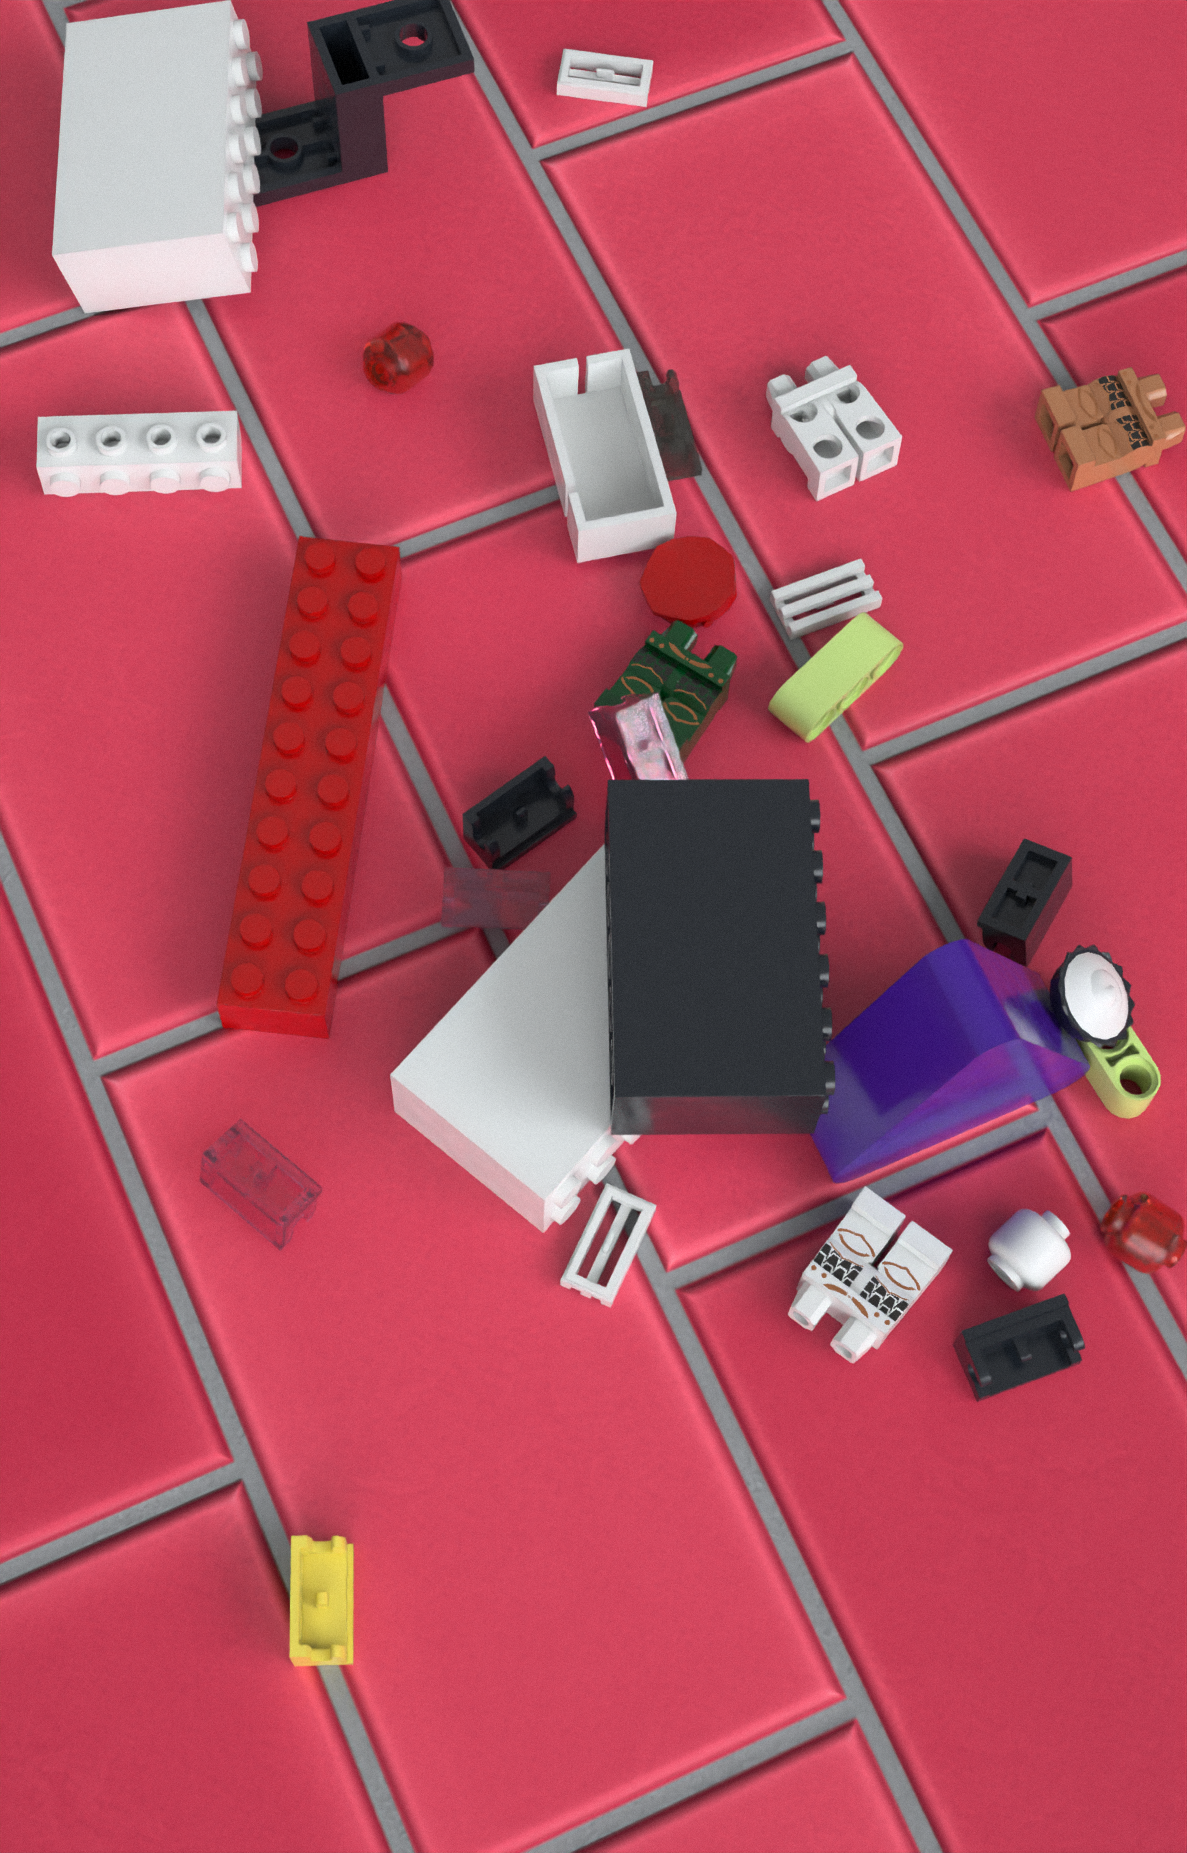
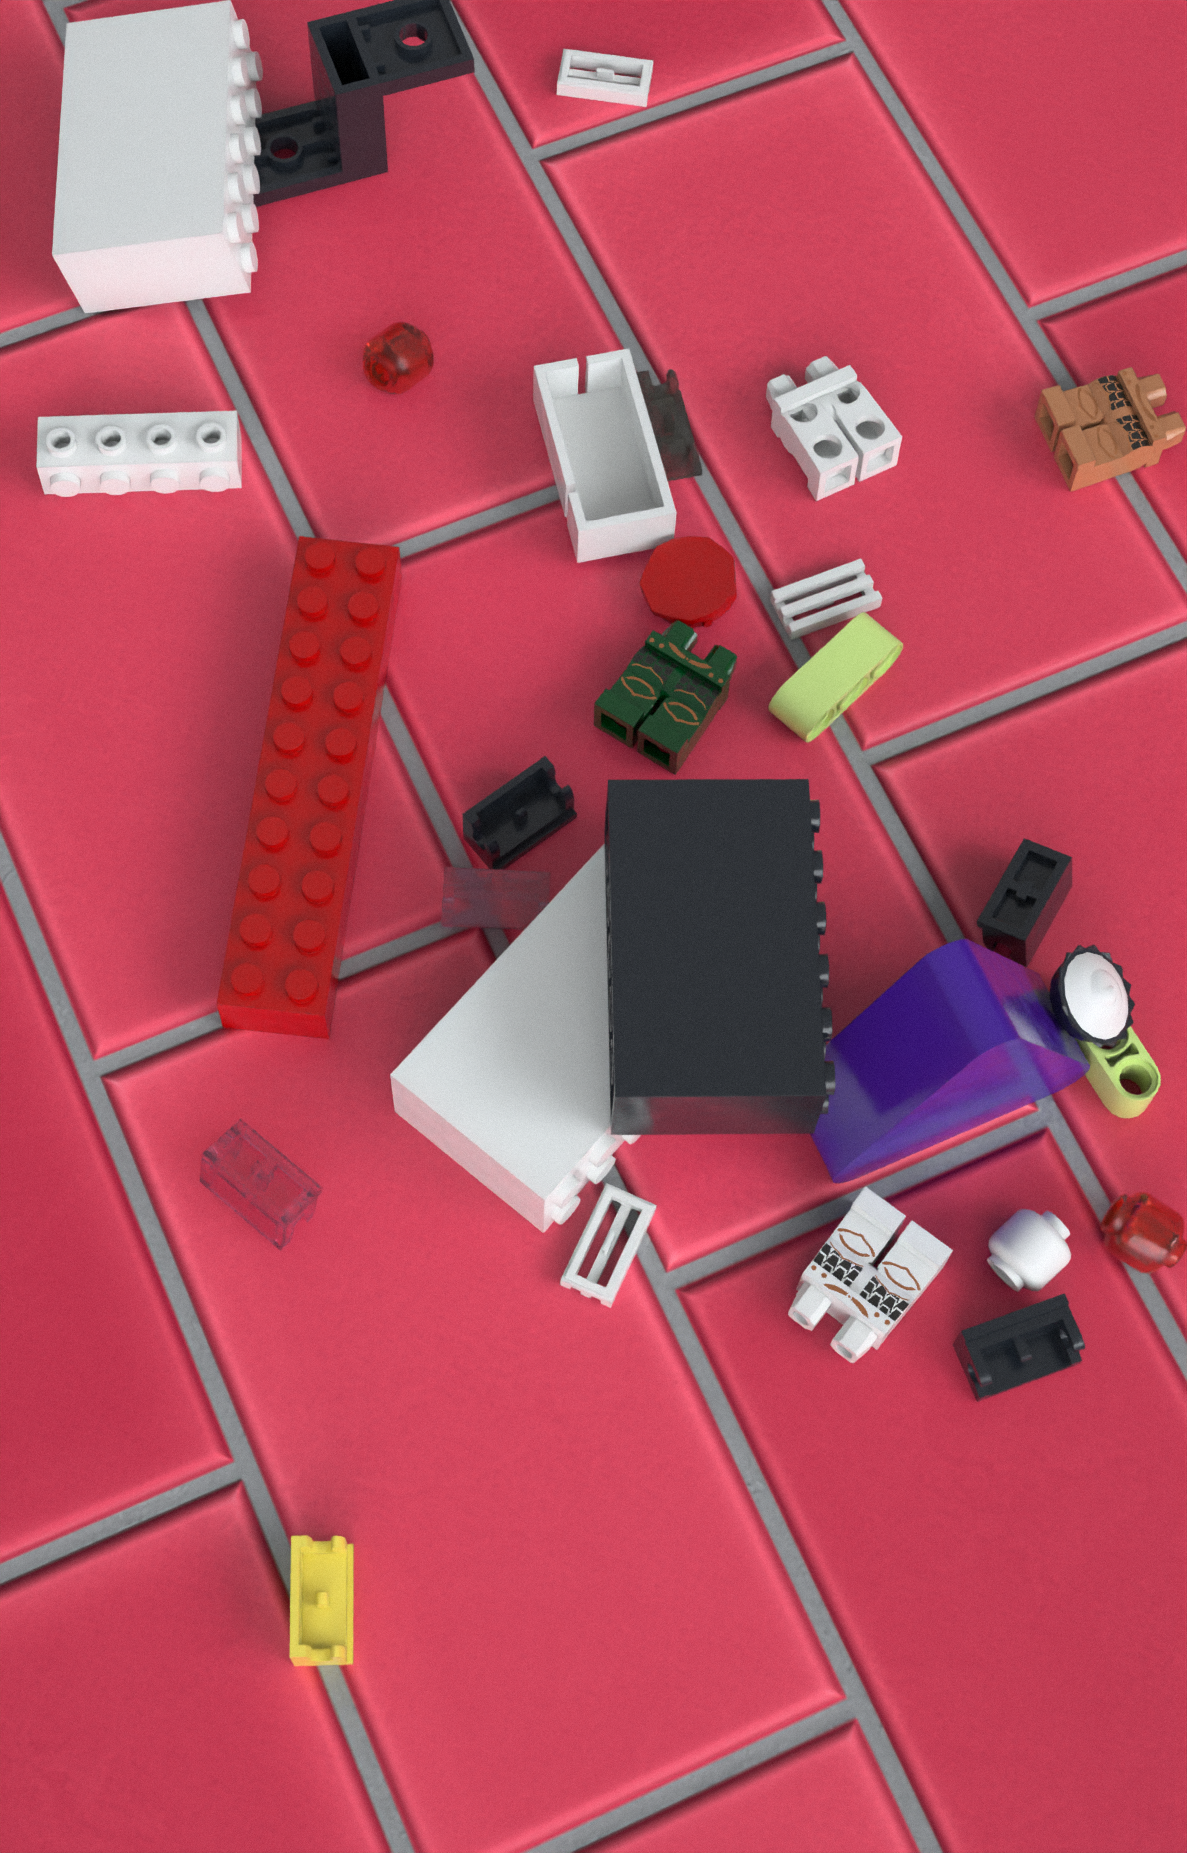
(638, 739): clear pink hinge -> none

